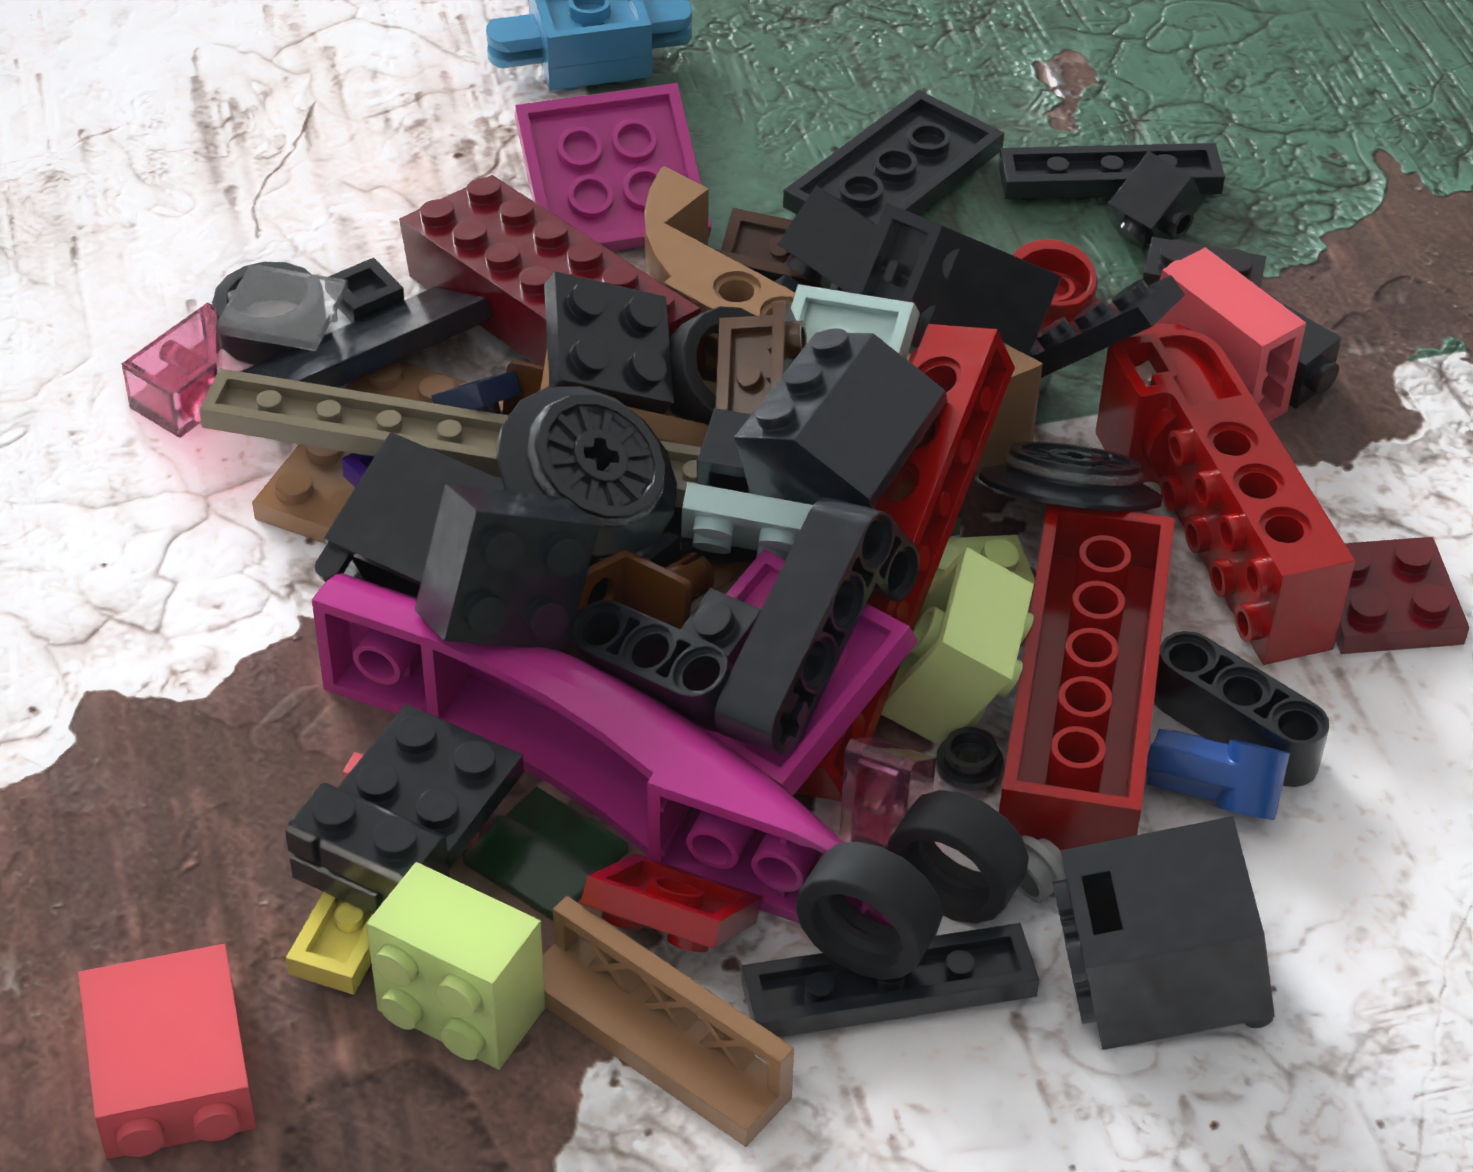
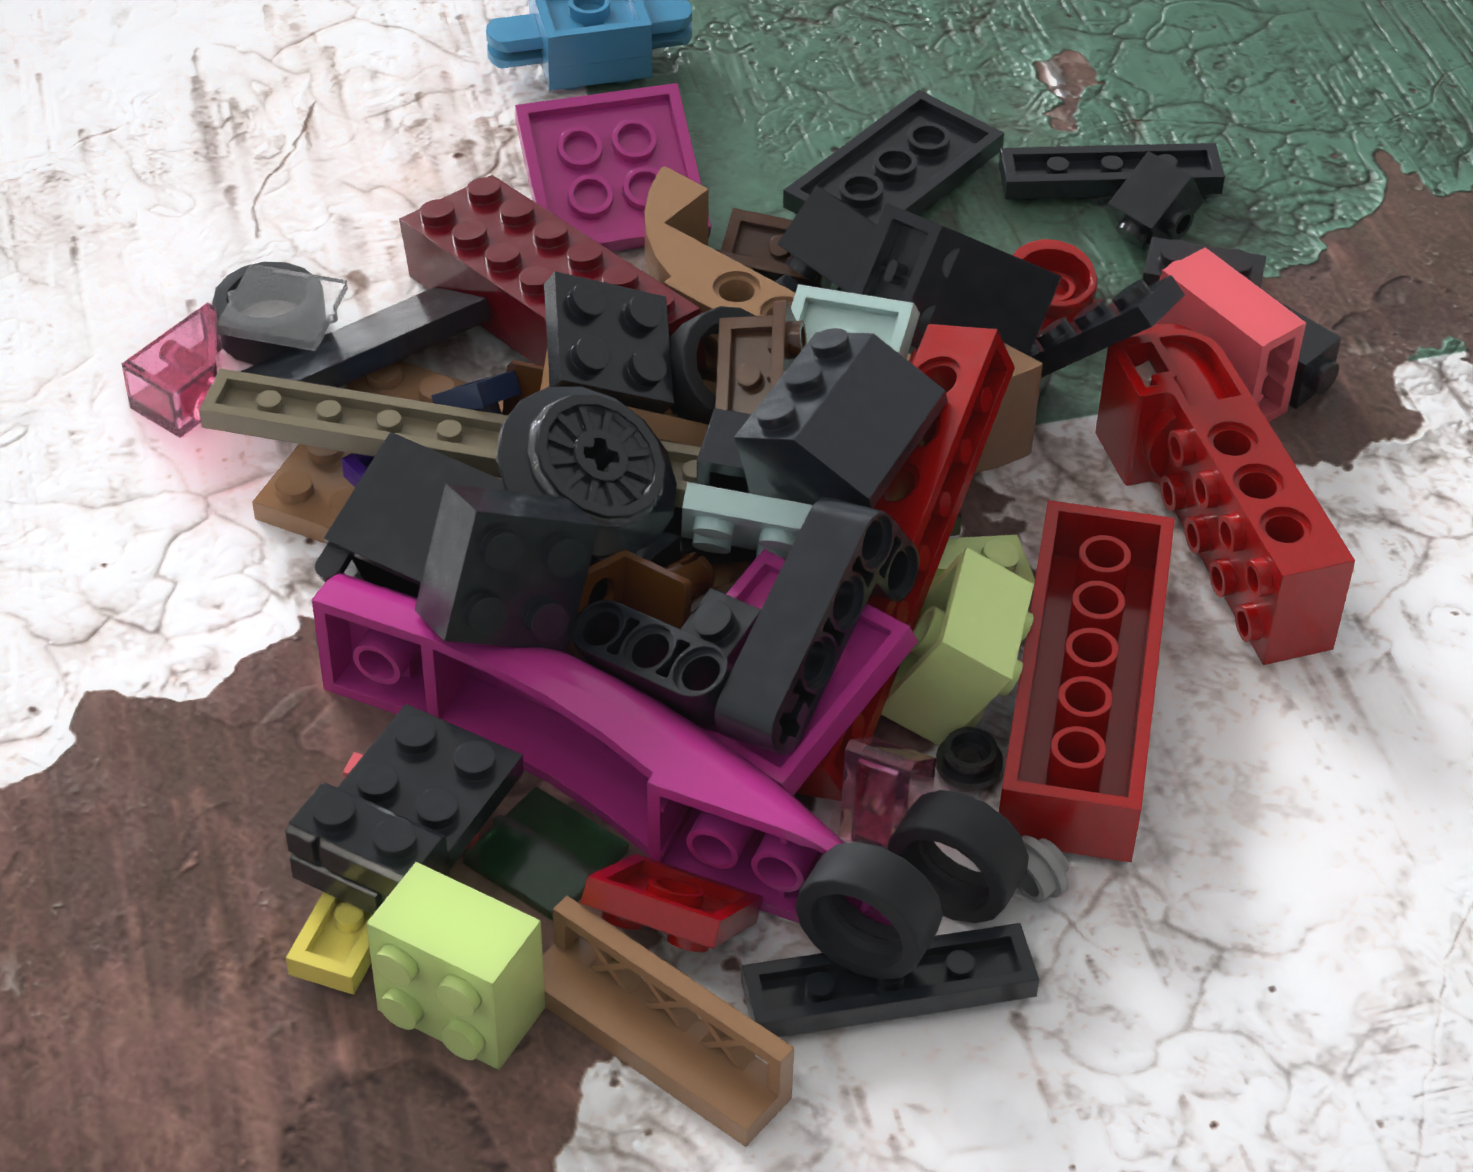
(165, 1052): coral brick -> none
(369, 290): black plate -> none
(1072, 477): black piece -> none
(1164, 934): black container -> none
(1235, 774): blue piece -> none
(1236, 701): black beam -> none
(1399, 599): dark red plate -> none

